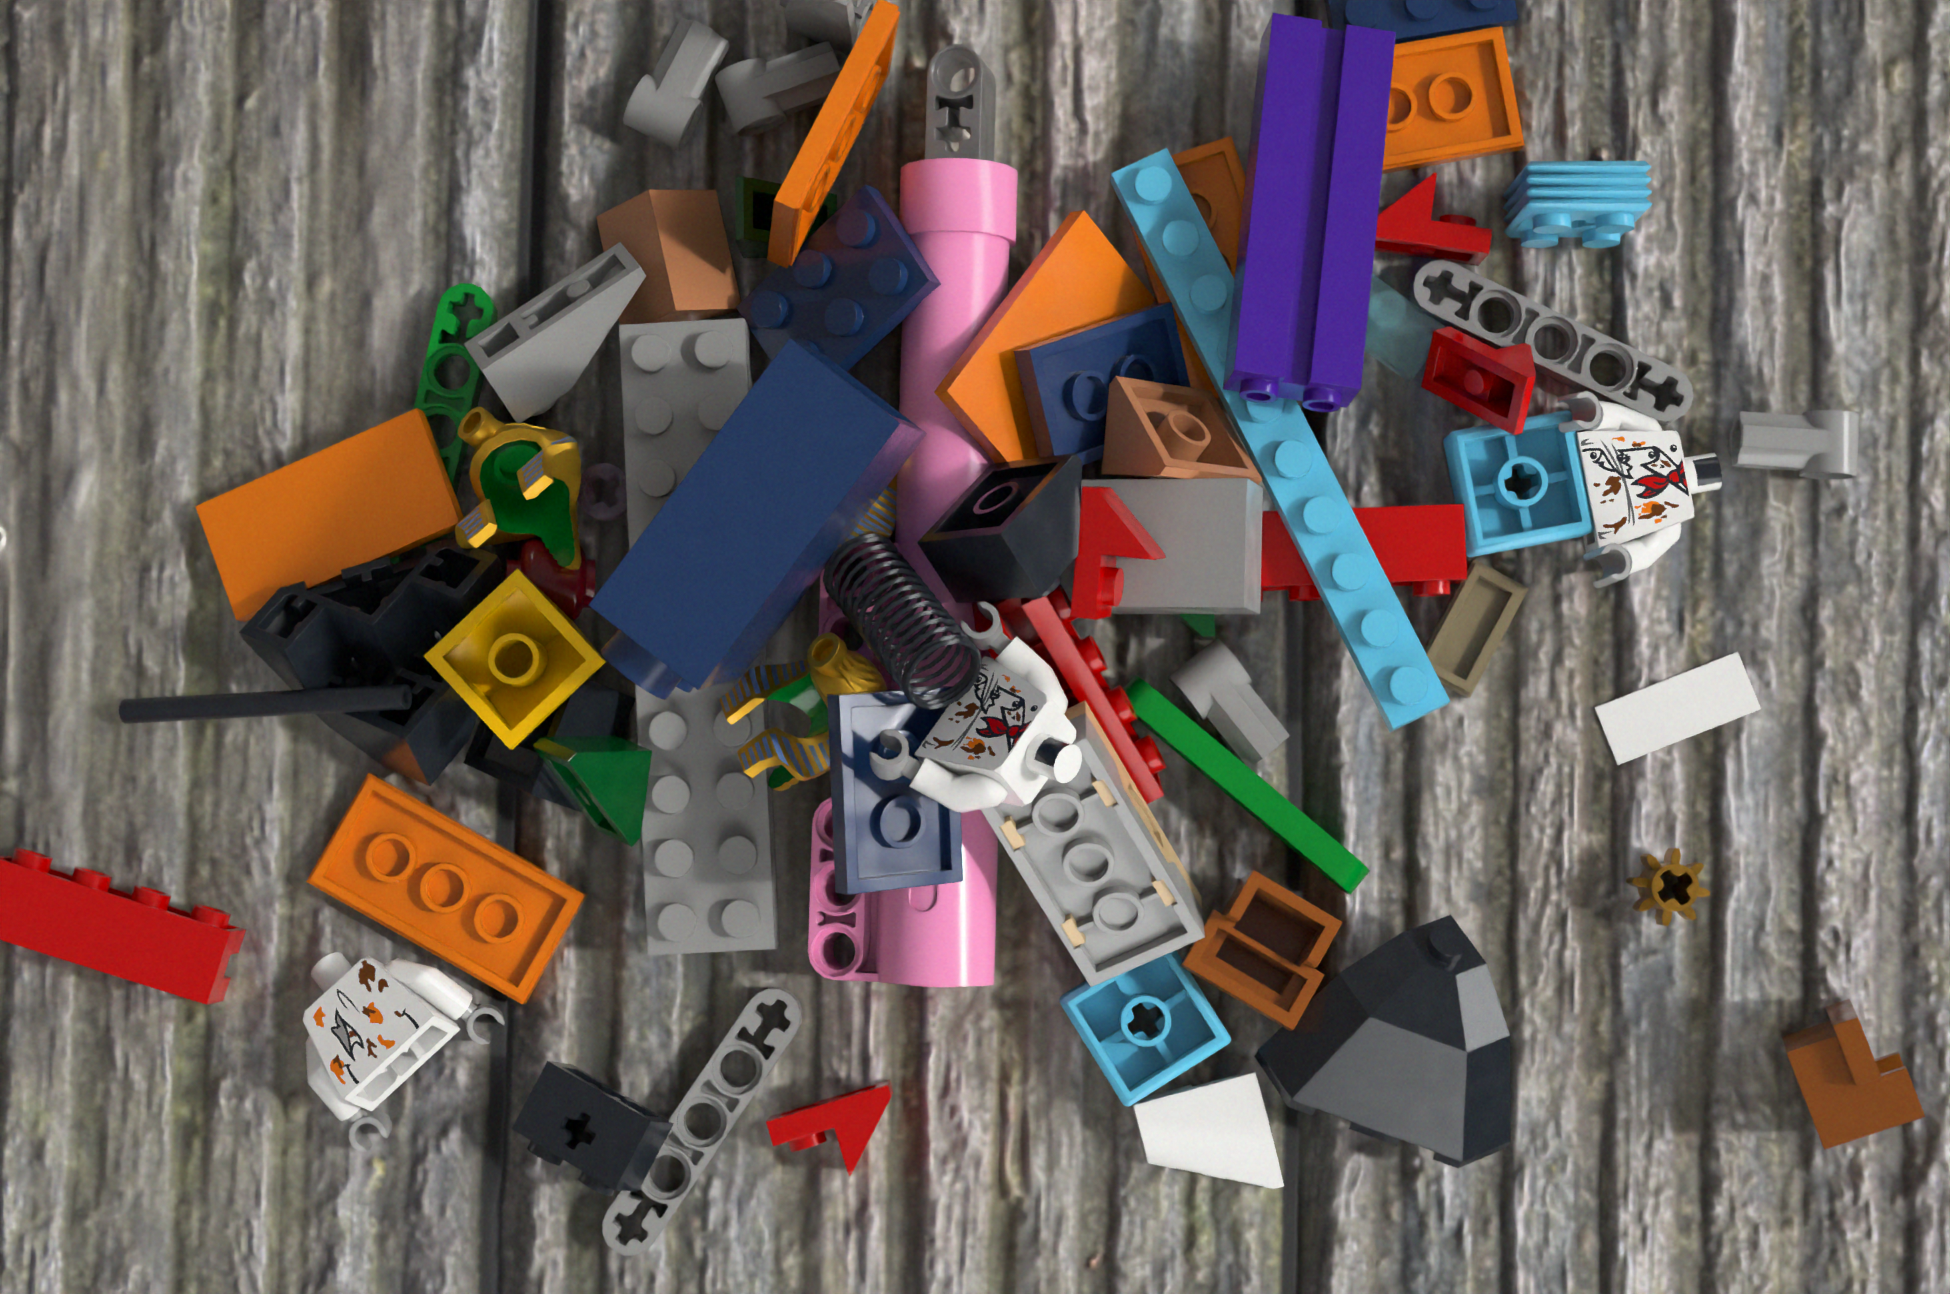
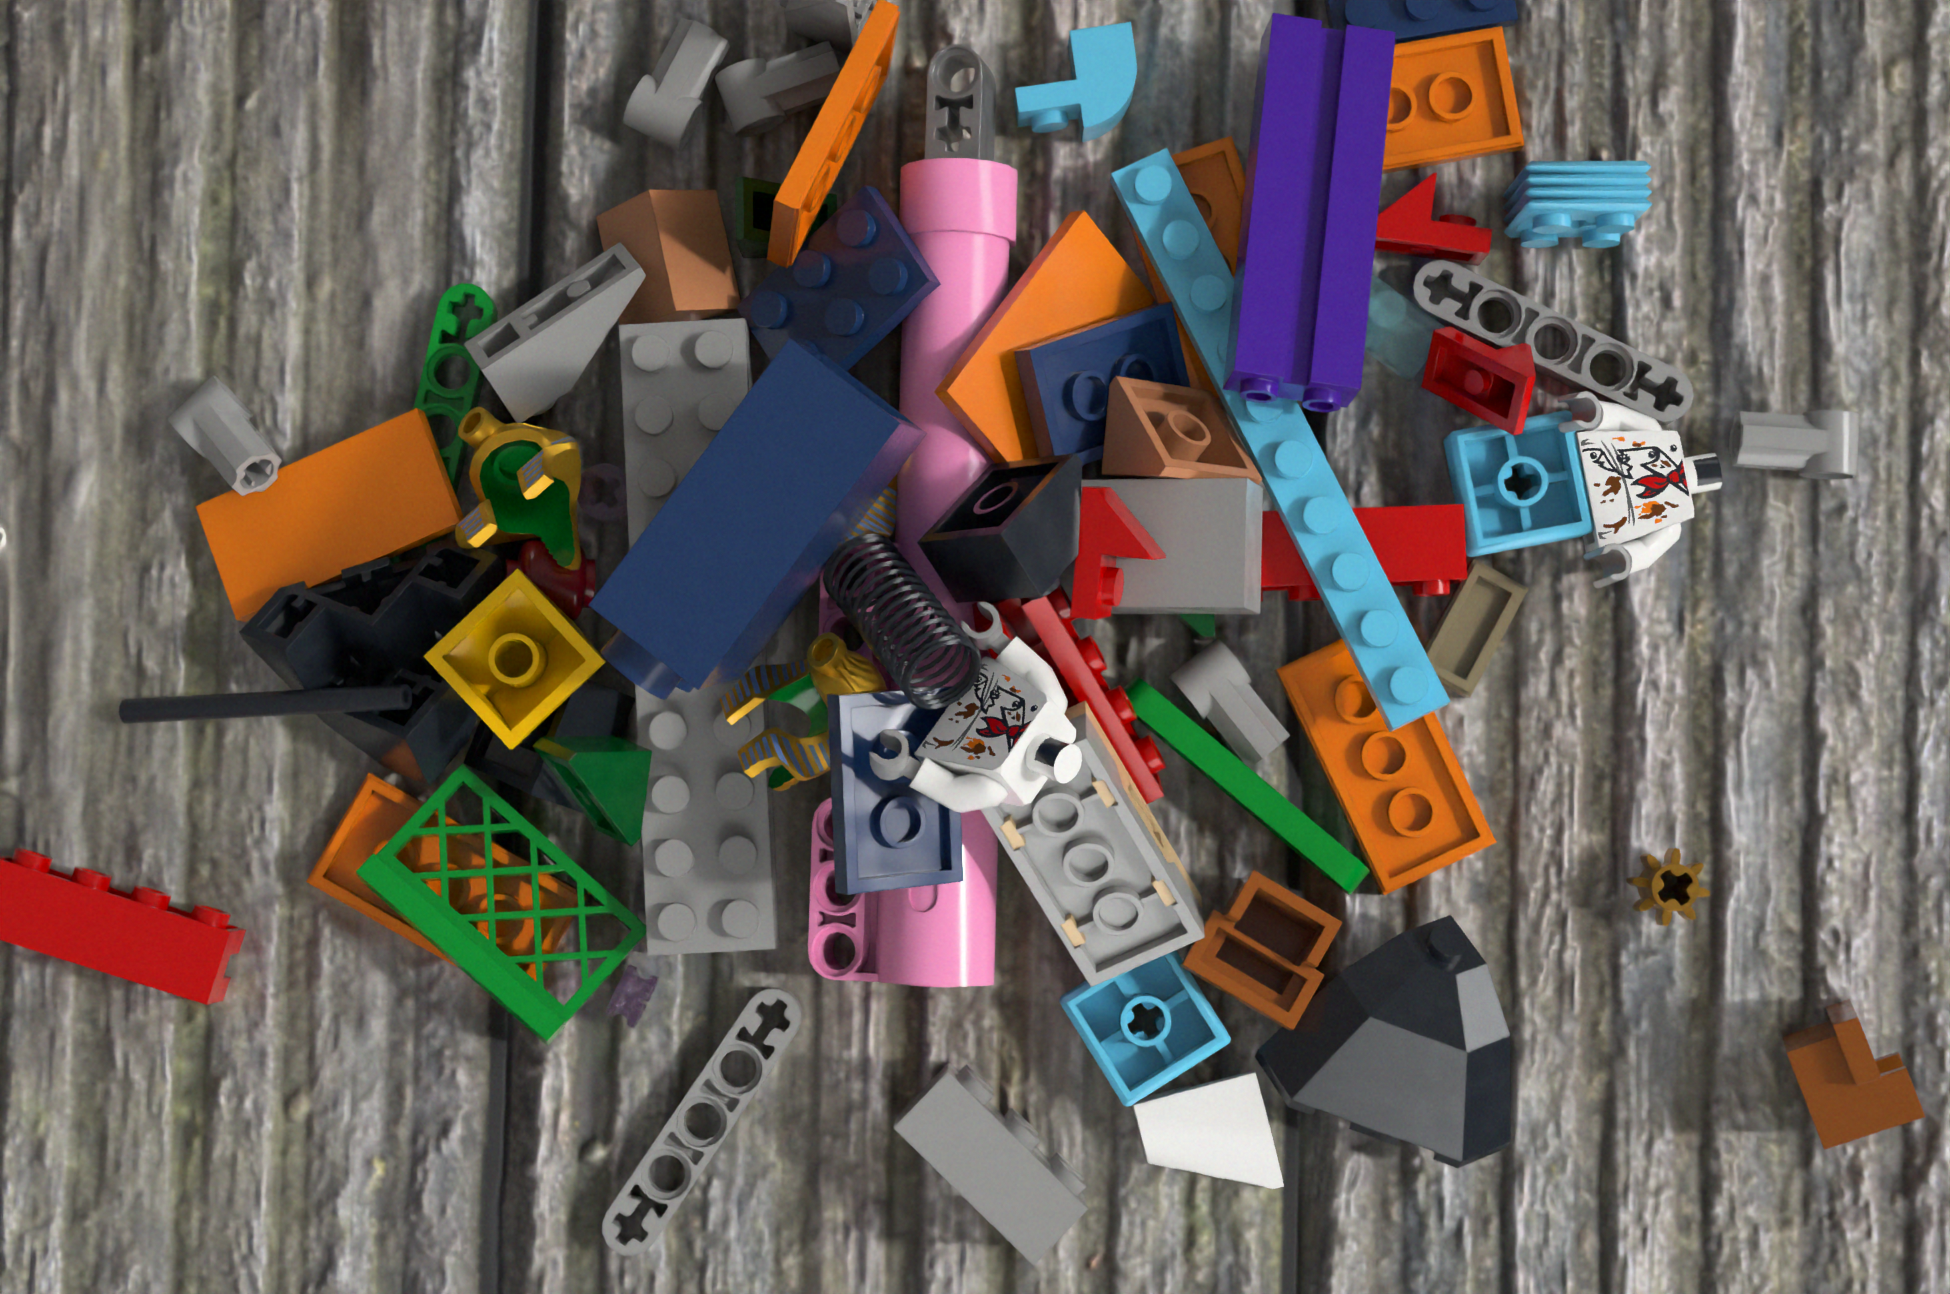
(220, 430): none -> light grey piece
(377, 1031): white torso -> none
(466, 945): none -> green fence
(625, 1131): black brick -> none
(630, 994): none -> clear purple bush
(850, 1114): red slope -> none
(993, 1160): none -> light grey brick
(1100, 87): none -> medium azure brick
(1393, 787): none -> orange tile
(1677, 708): white sticker -> none

